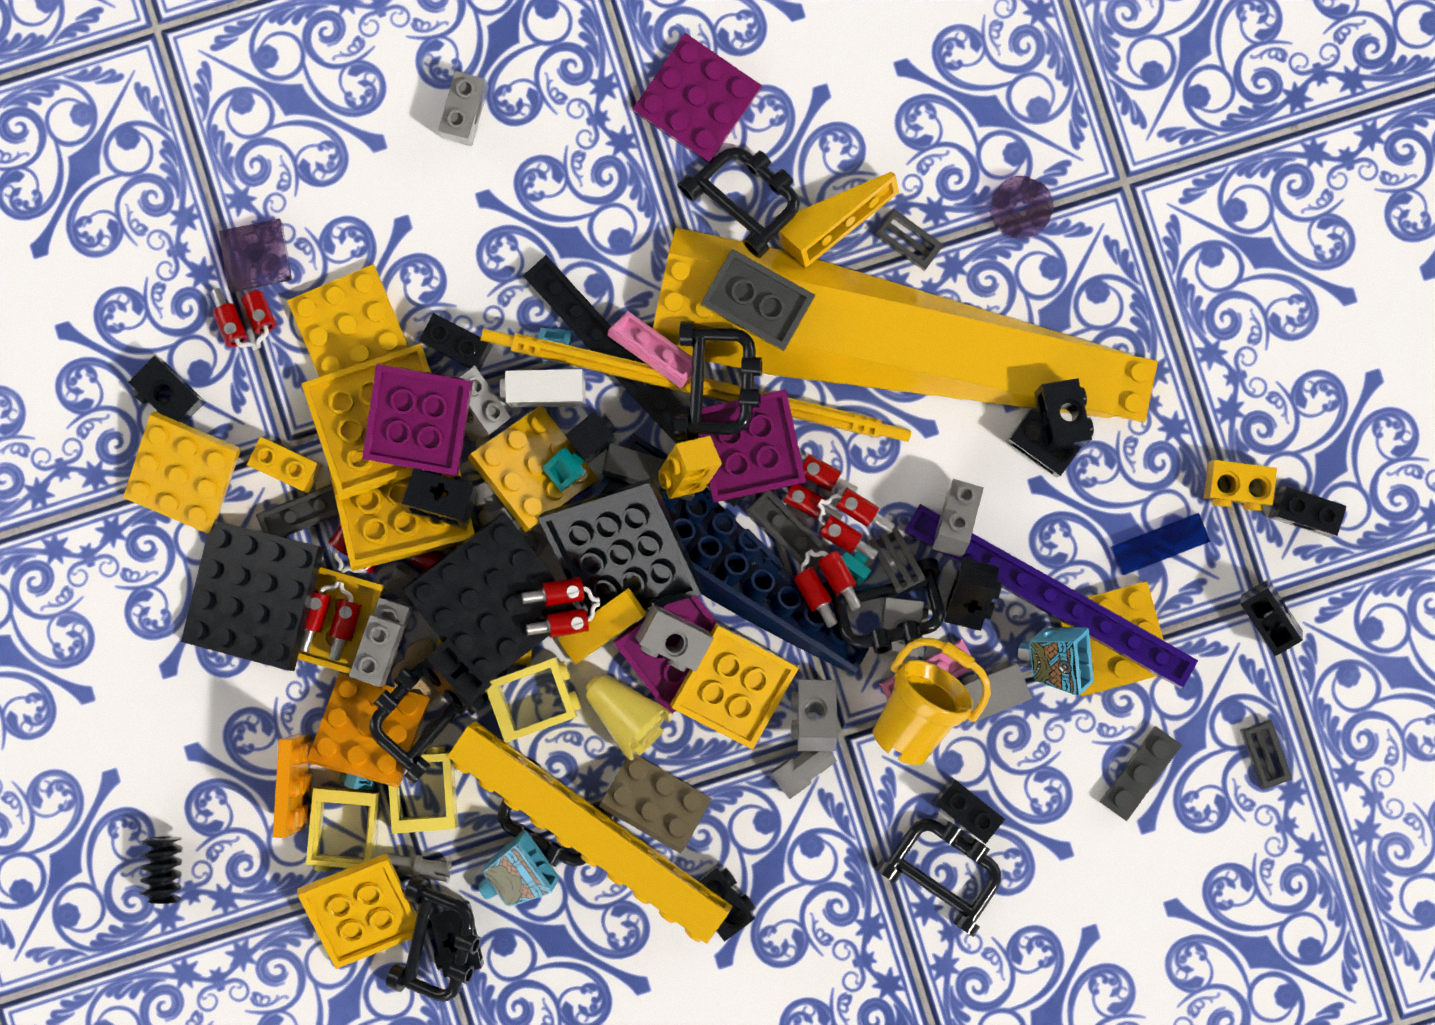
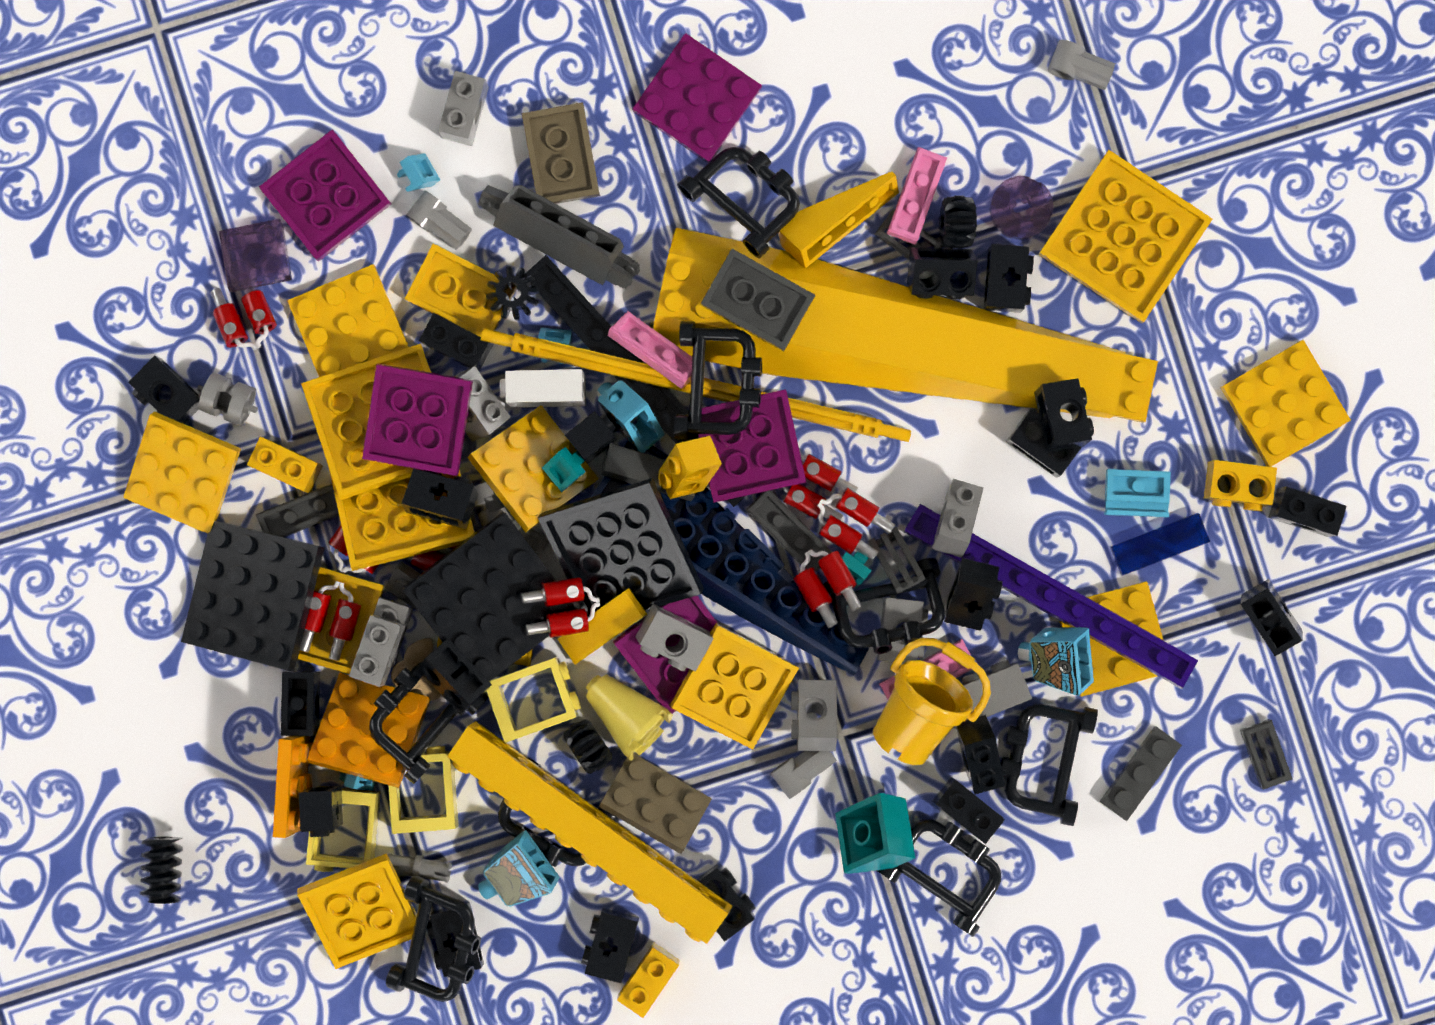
(224, 398): none -> light grey wheel
(300, 703): none -> black brick
(320, 810): none -> black brick
(325, 195): none -> magenta plate
(419, 171): none -> medium azure tile
(433, 216): none -> light grey piece
(456, 291): none -> yellow plate
(522, 287): none -> black gear
(560, 234): none -> dark grey hinge
(561, 153): none -> dark tan plate
(587, 746): none -> black gear
(610, 964): none -> black brick
(622, 406): none -> medium azure torso
(648, 980): none -> yellow brick
(875, 834): none -> teal slope
(916, 195): none -> bright pink tile
(943, 264): none -> black brick
(957, 222): none -> black gear
(980, 755): none -> black brick
(1000, 261): none -> black brick
(1011, 767): none -> black bar
(1073, 63): none -> light grey piece
(1125, 236): none -> yellow plate
(1137, 493): none -> medium azure plate
(1285, 403): none -> yellow plate

